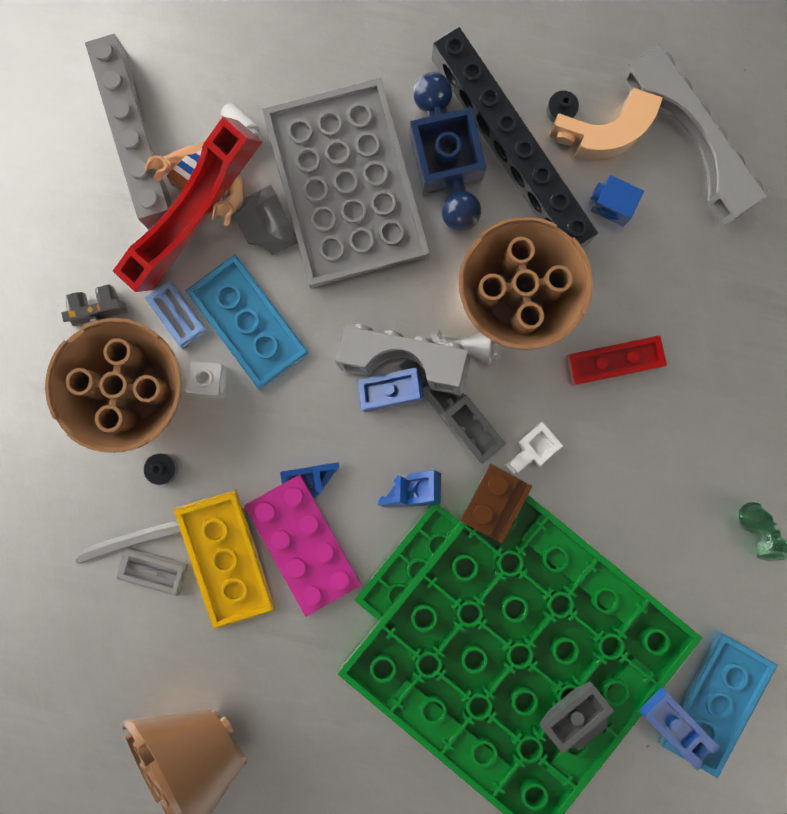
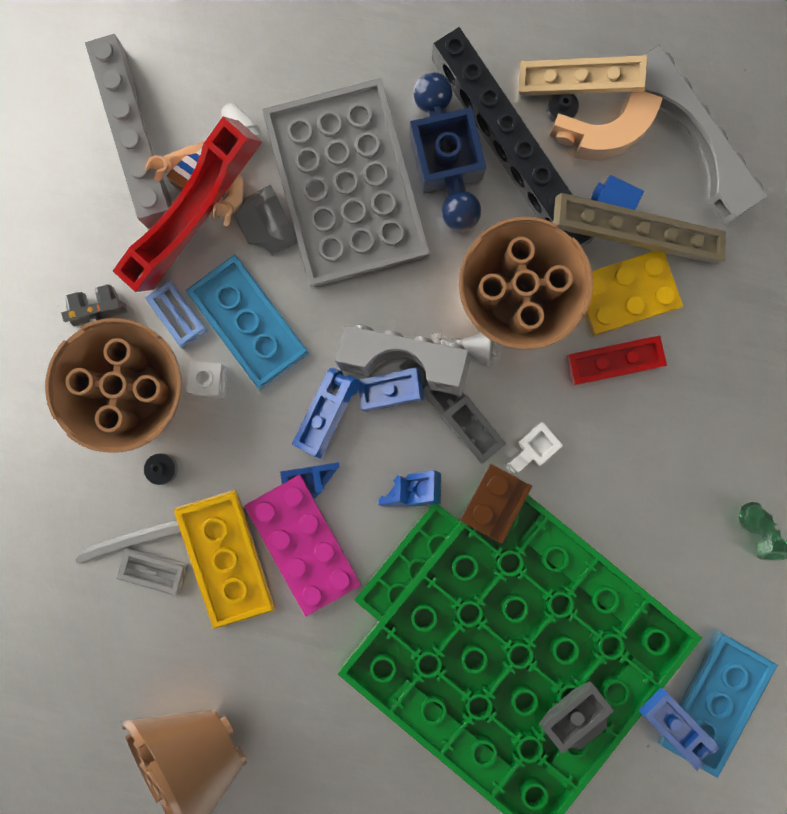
(325, 412): none -> plate
(583, 75): none -> tan plate
(631, 292): none -> yellow plate
(639, 229): none -> dark tan plate

